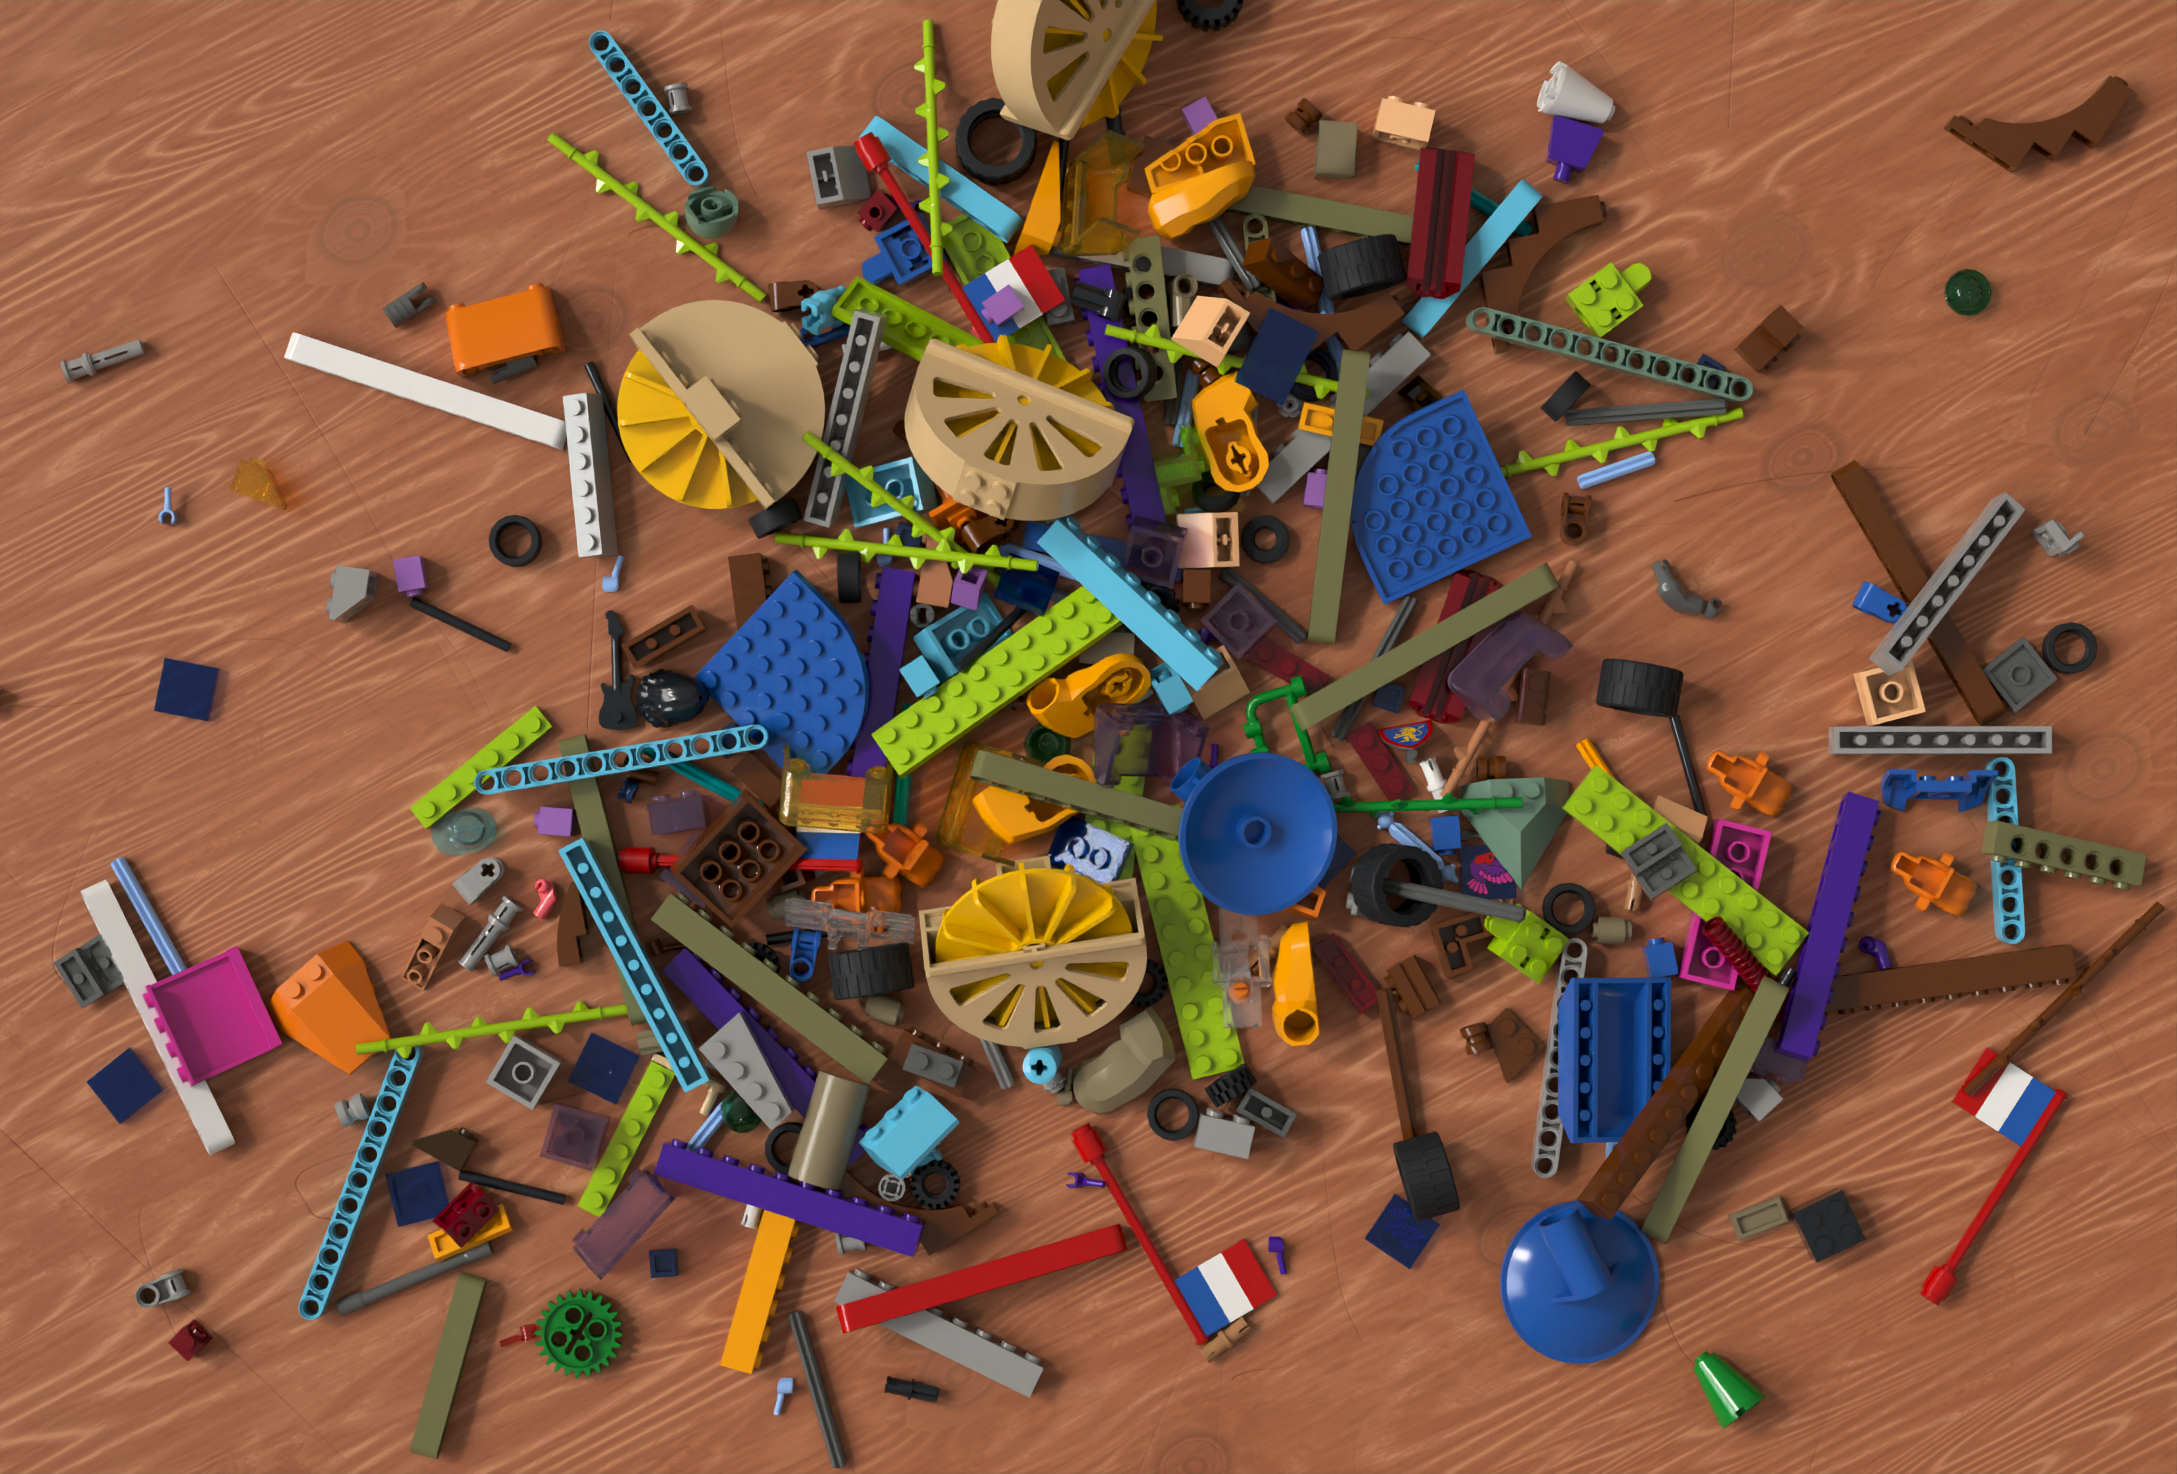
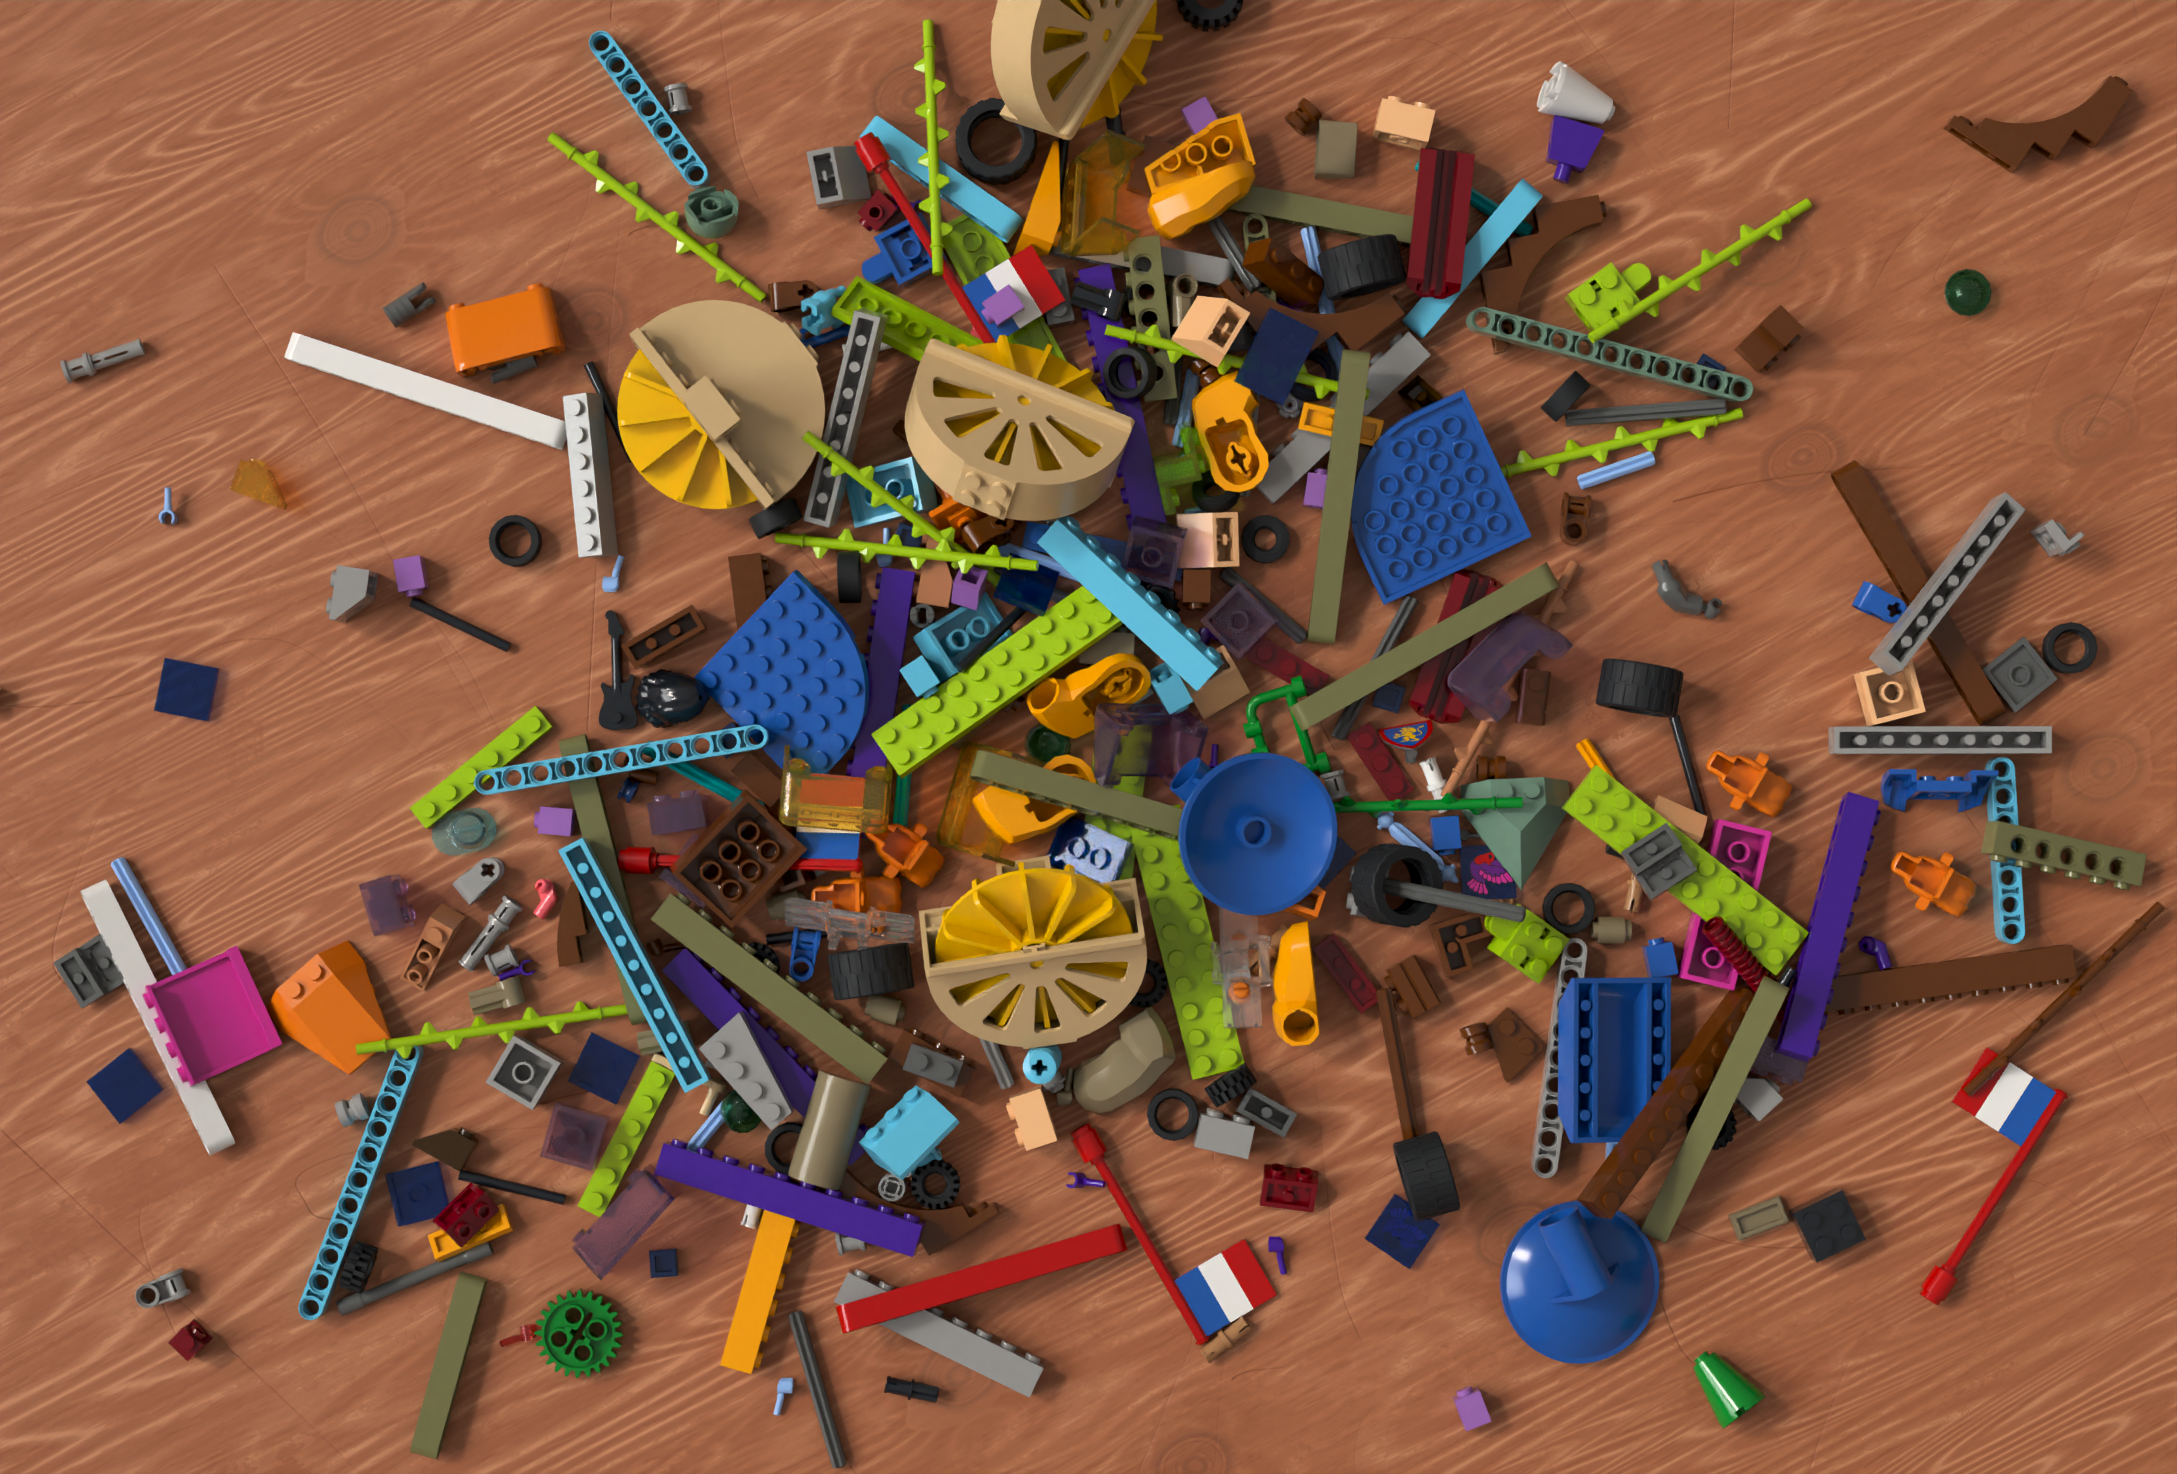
(358, 1267): none -> black tyre
(387, 904): none -> clear purple brick
(503, 994): none -> dark tan piece
(1032, 1117): none -> light nougat brick
(1289, 1187): none -> dark red bracket
(1471, 1408): none -> medium lavender brick
(1692, 278): none -> lime plant

